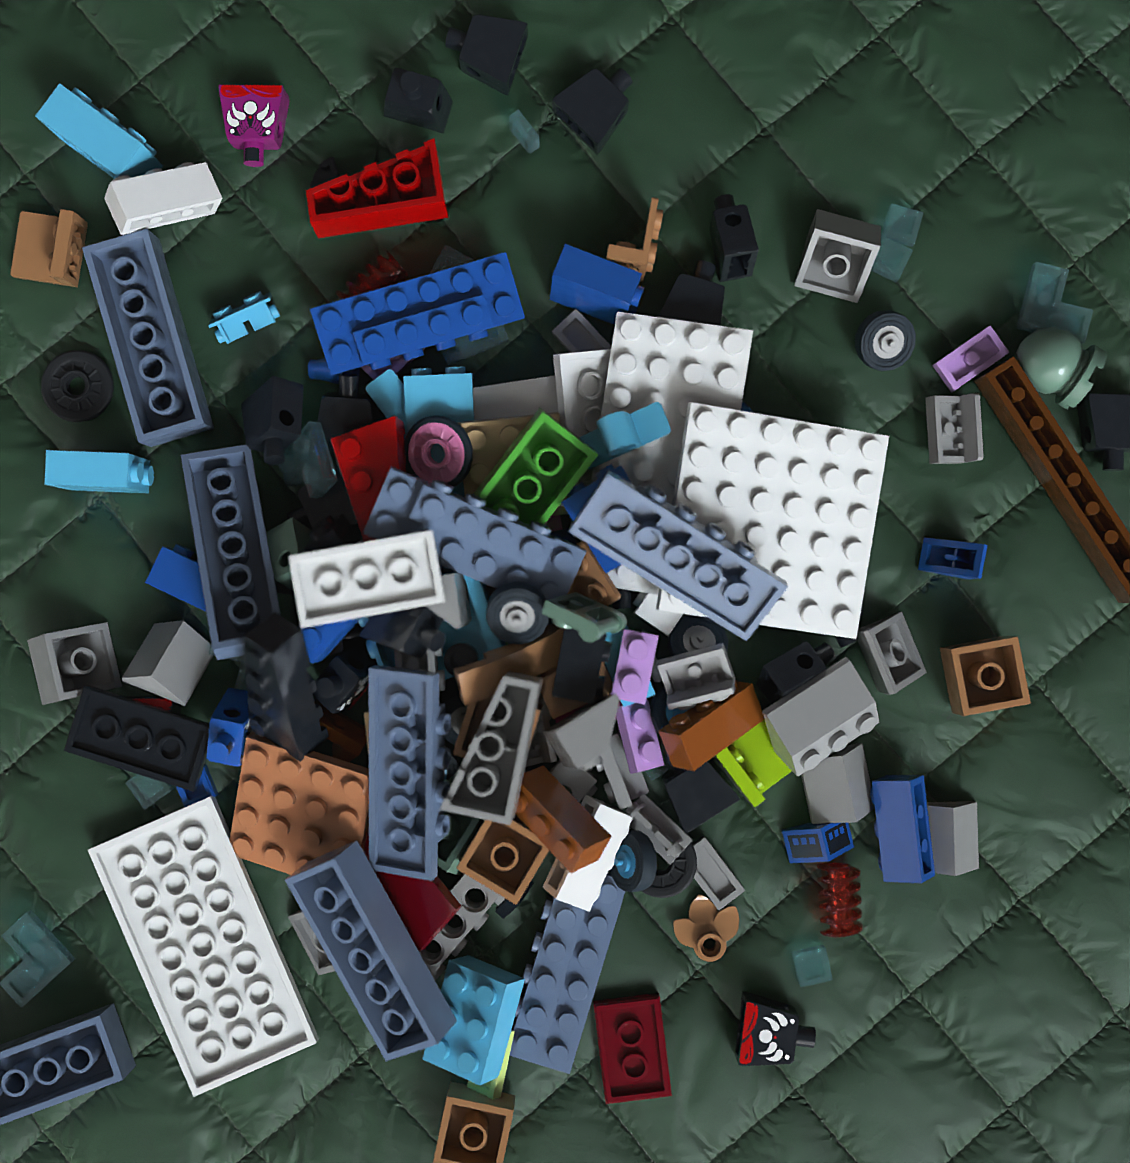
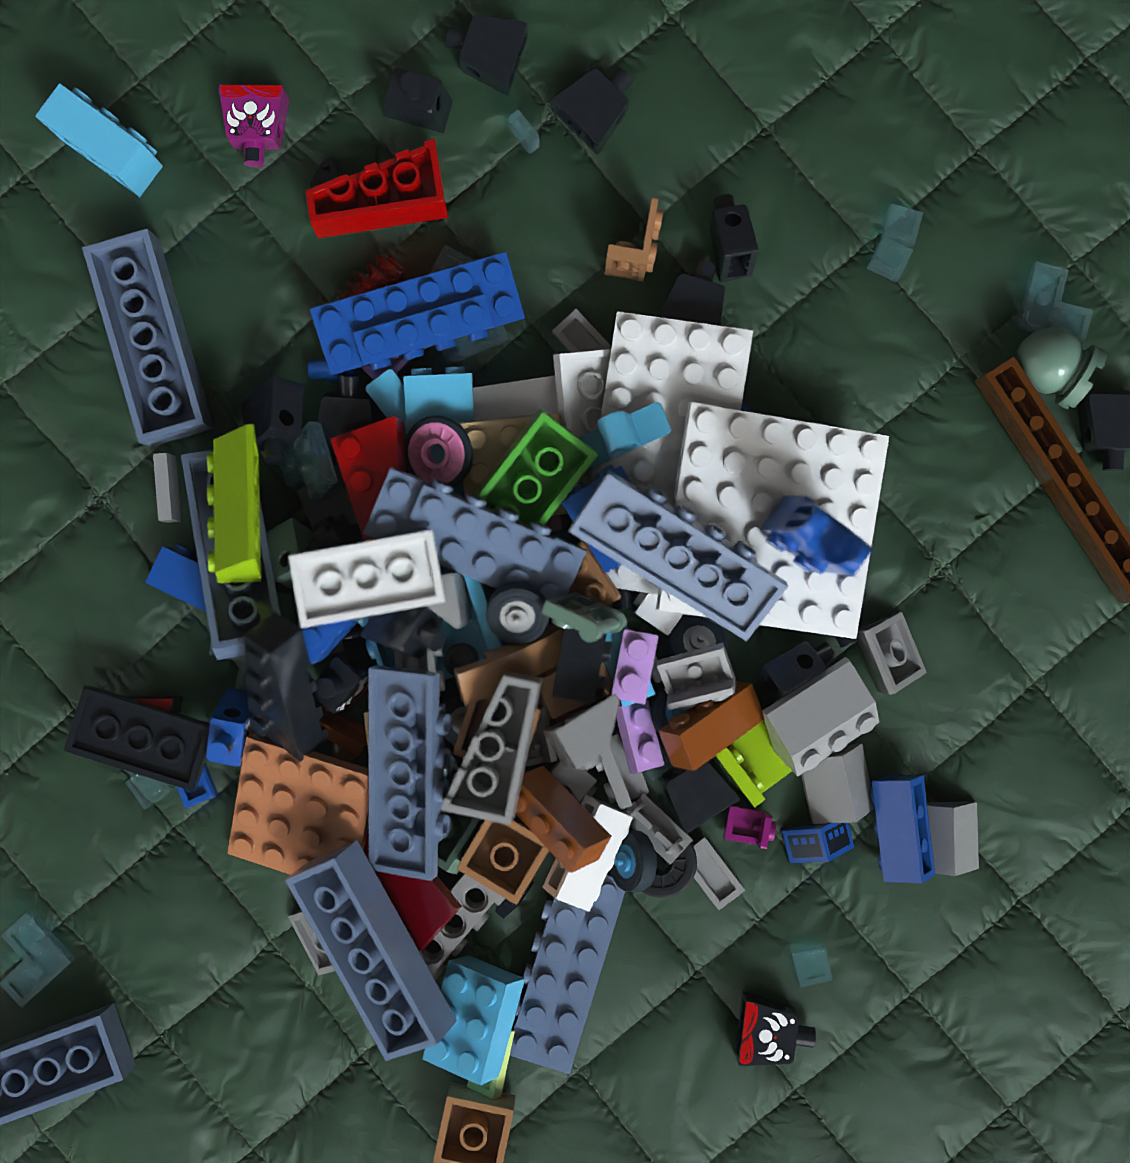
(49, 248): medium nougat bracket -> none
(72, 660): light grey slope -> none
(97, 391): black wheel -> none
(98, 471): medium azure brick -> none
(162, 197): white brick -> none
(167, 487): none -> light grey tile
(170, 661): light grey slope -> none
(203, 945): white plate -> none
(231, 321): medium azure hinge -> none
(235, 507): none -> lime slope
(595, 285): blue brick -> none
(632, 1048): dark red tile -> none
(707, 923): medium nougat plate -> none
(749, 826): none -> magenta bracket
(814, 537): none -> blue brick
(838, 256): light grey slope -> none
(841, 899): clear red piece -> none
(885, 340): black wheel -> none
(952, 558): blue slope -> none
(954, 429): light grey bracket -> none
(970, 358): lavender plate -> none
(985, 675): medium nougat brick -> none

